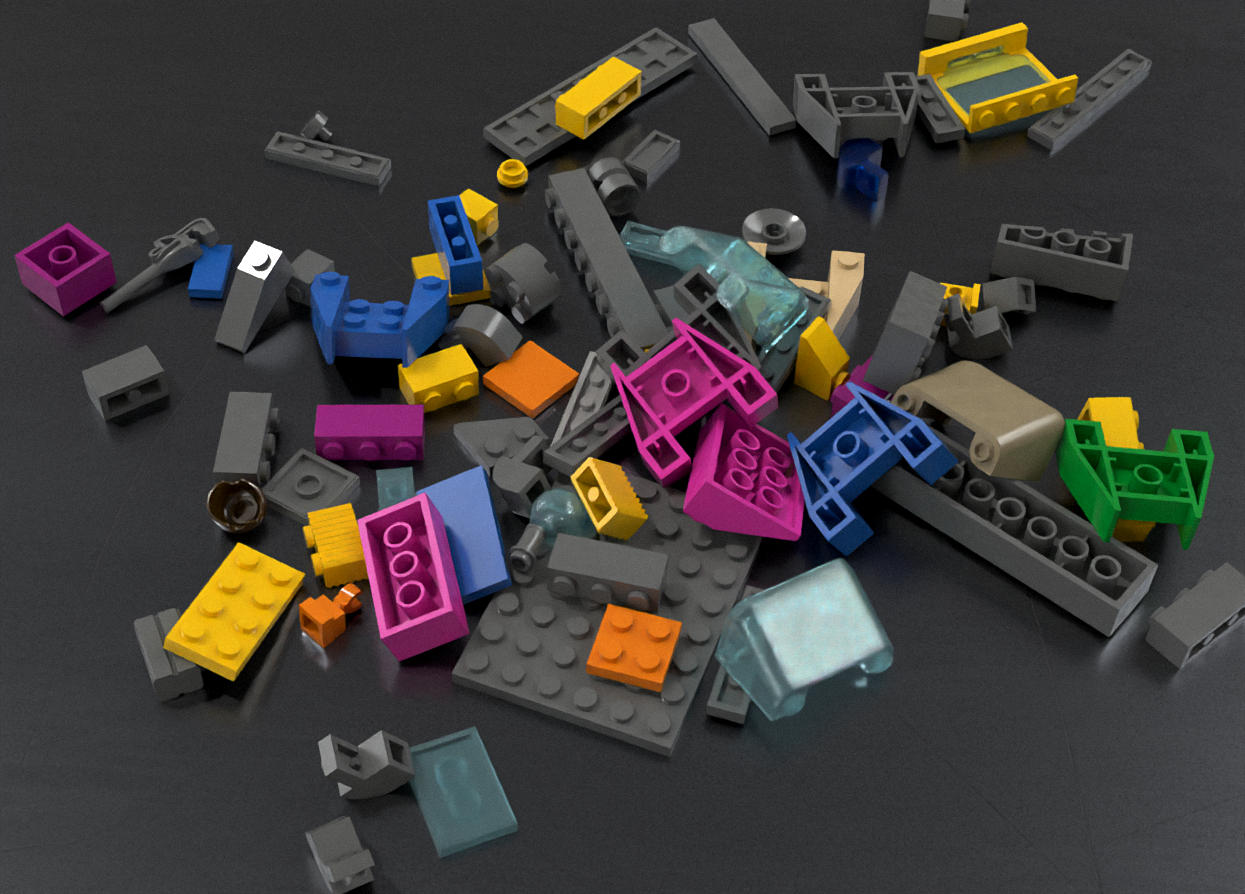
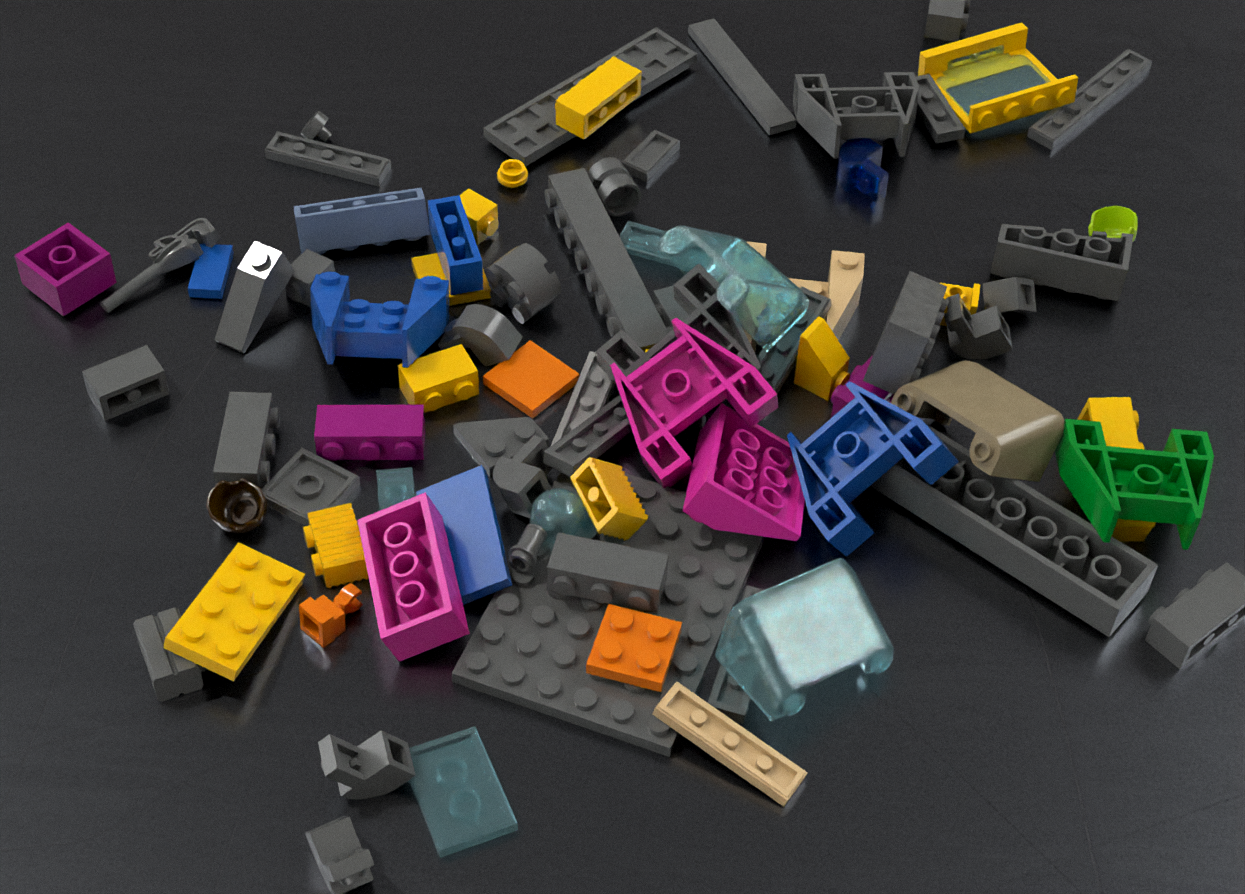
(362, 221): none -> sand blue brick
(730, 743): none -> tan tile
(775, 227): dark grey dish -> none
(1114, 221): none -> lime hair

